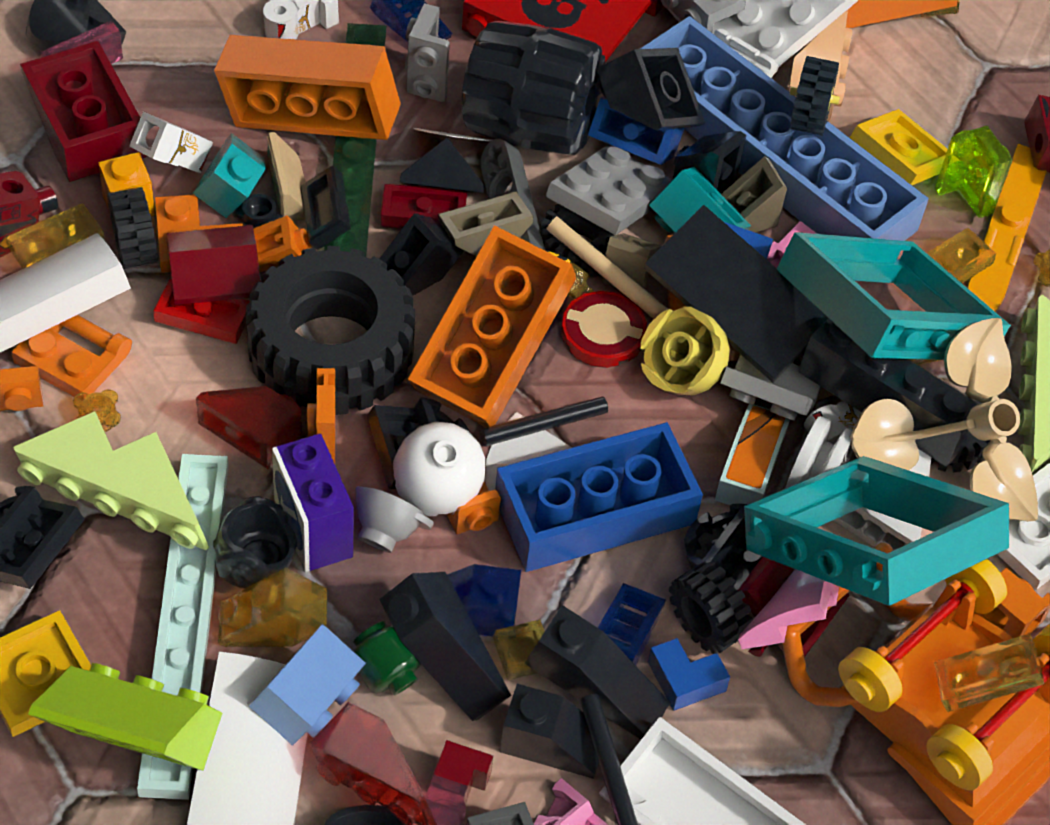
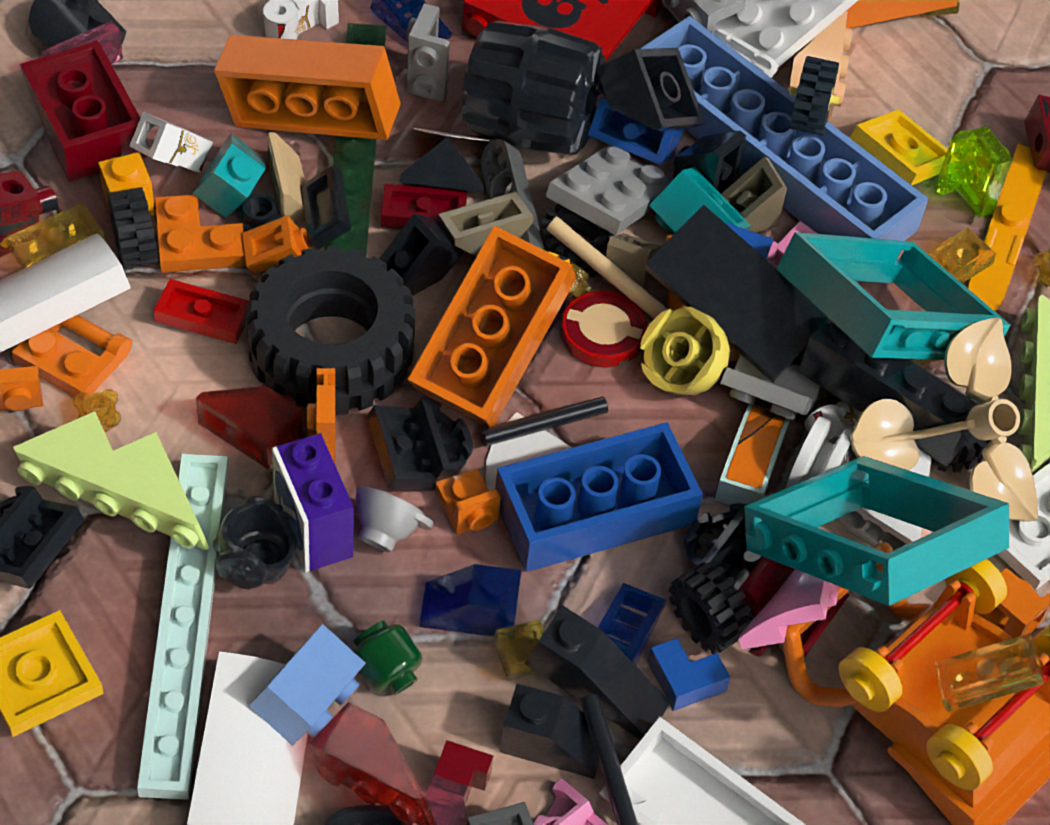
(131, 714): lime slope -> none
(213, 264): dark red slope -> none
(273, 612): clear yellow slope -> none
(439, 468): white cylinder -> none
(445, 641): black slope -> none

